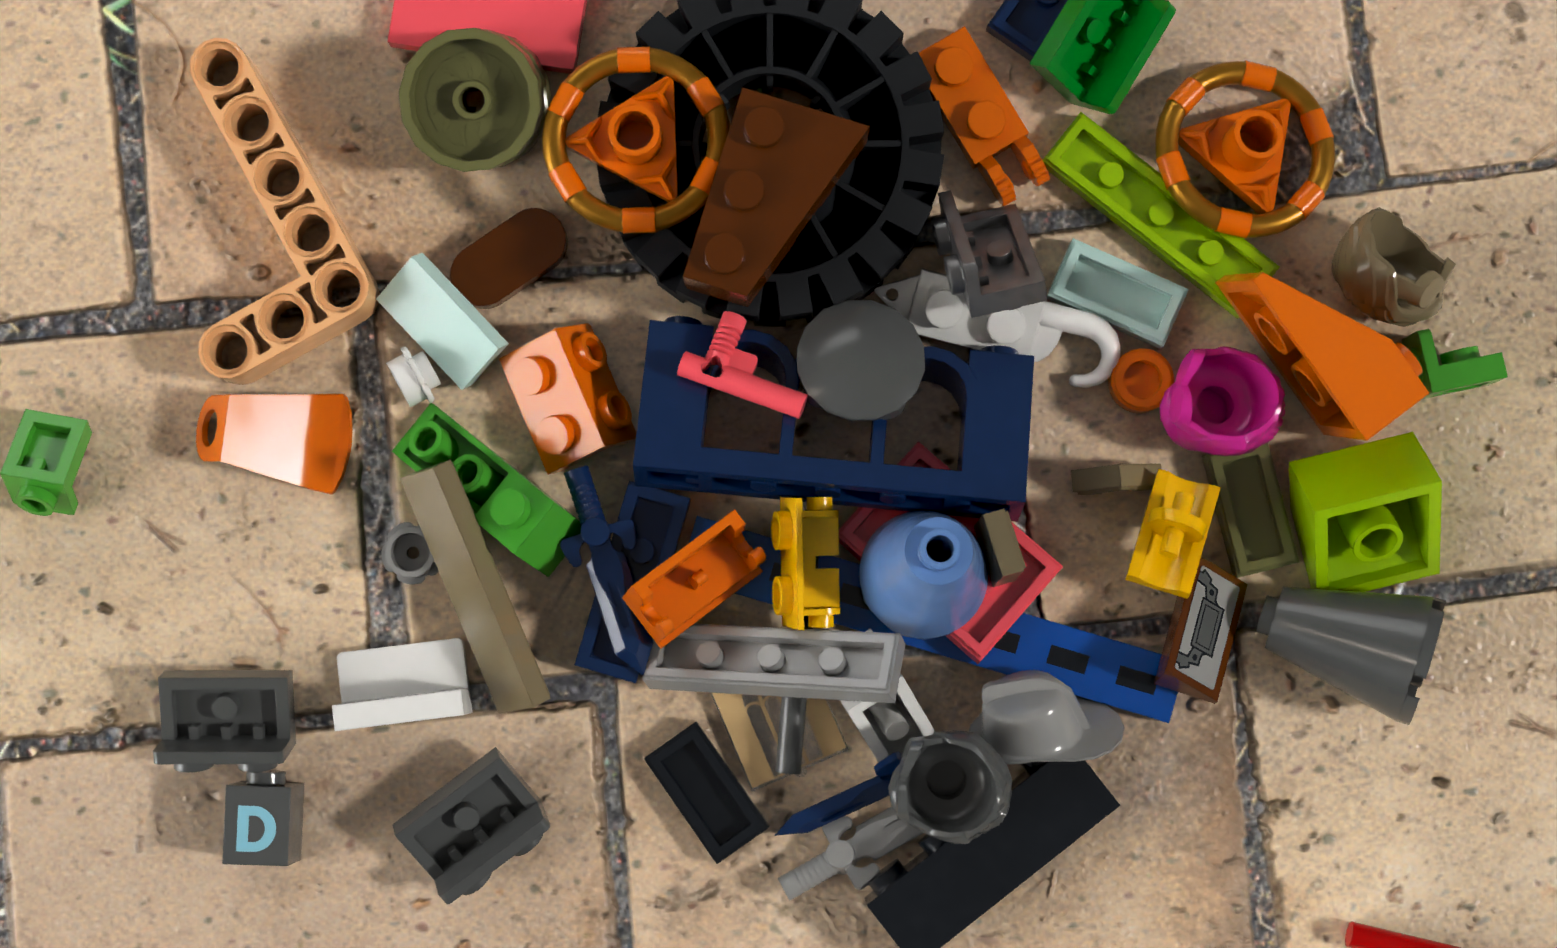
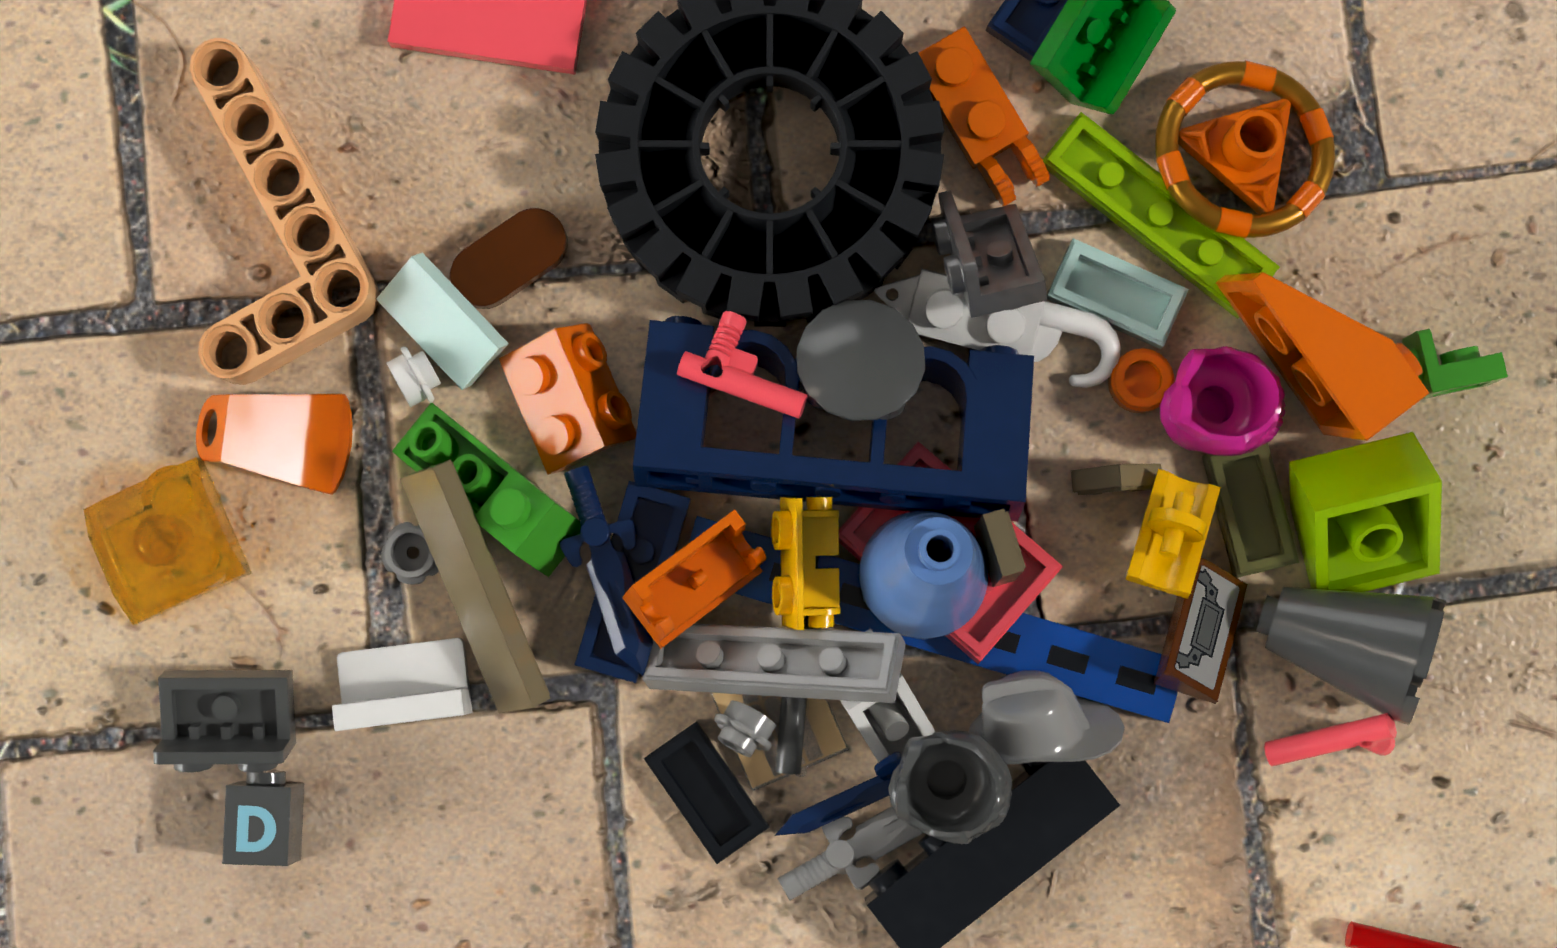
(45, 462): bright green bracket -> none
(165, 541): none -> clear yellow slope
(437, 108): olive wheel -> none
(473, 826): dark grey bracket -> none
(634, 139): orange piece -> none
(744, 729): none -> light grey plate
(765, 191): reddish brown wedge -> none
(1370, 733): none -> coral hose
(1390, 270): dark tan hair -> none

